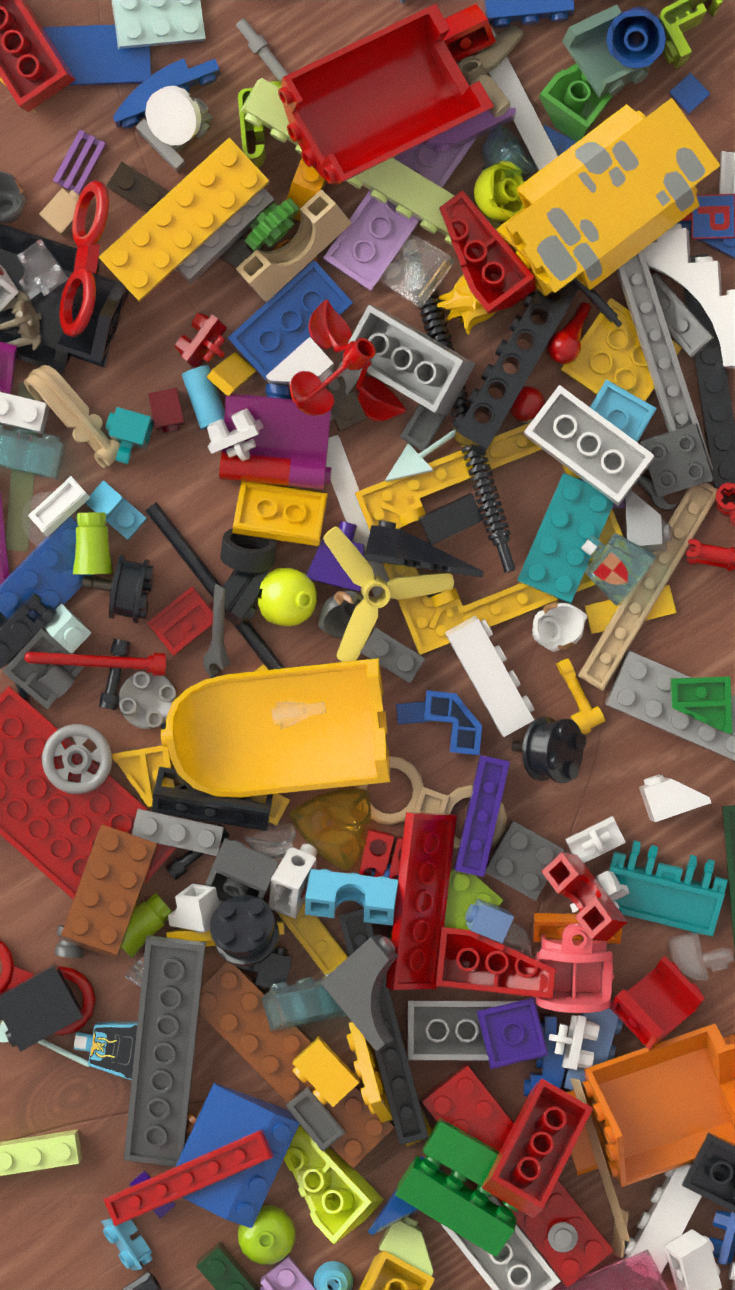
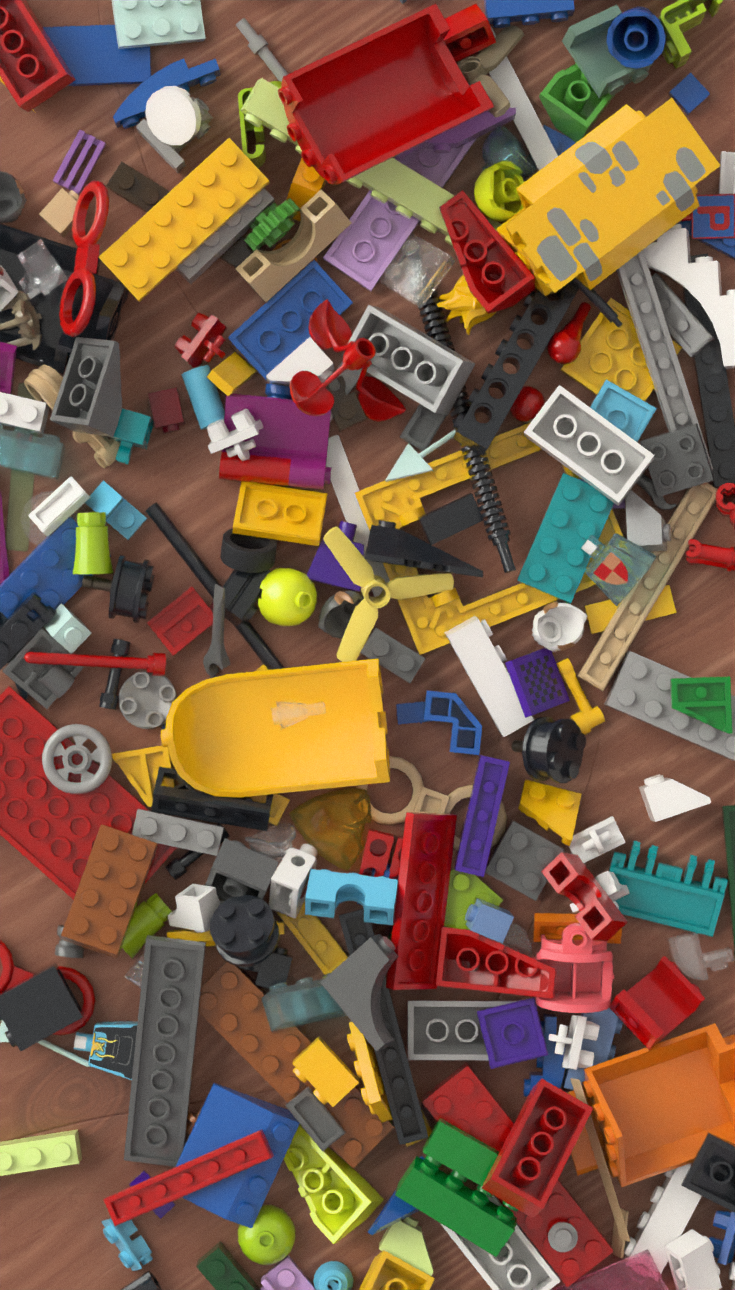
(90, 388): none -> dark grey slope
(537, 682): none -> dark purple tile
(551, 808): none -> yellow wing

